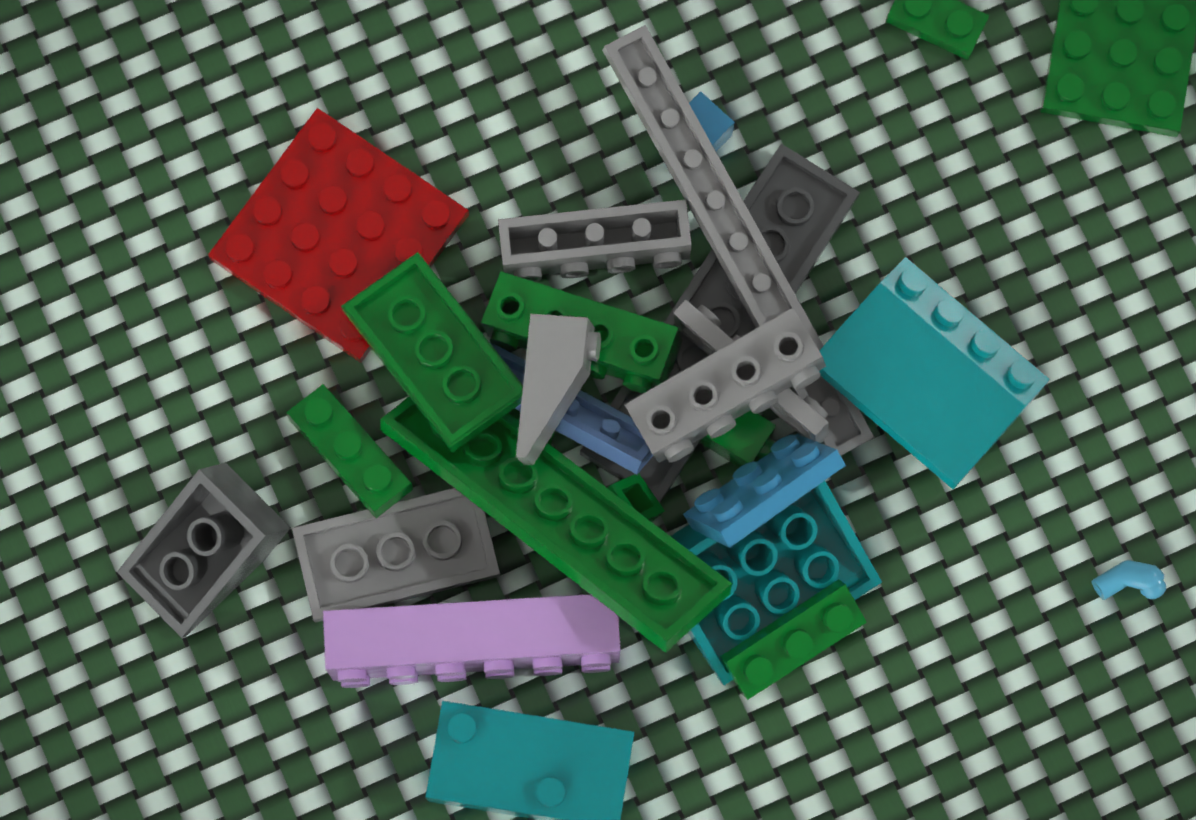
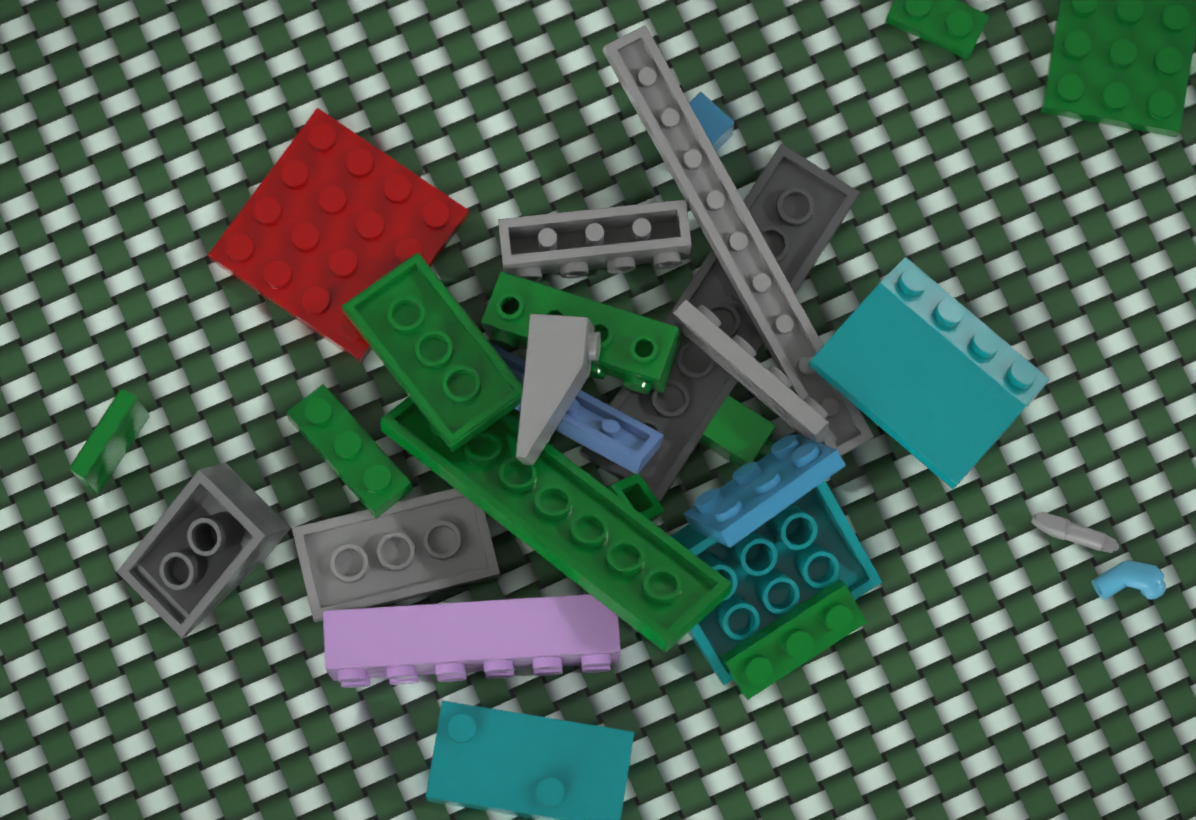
(109, 441): none -> green tile
(726, 386): light grey brick -> none
(1066, 530): none -> light grey piece

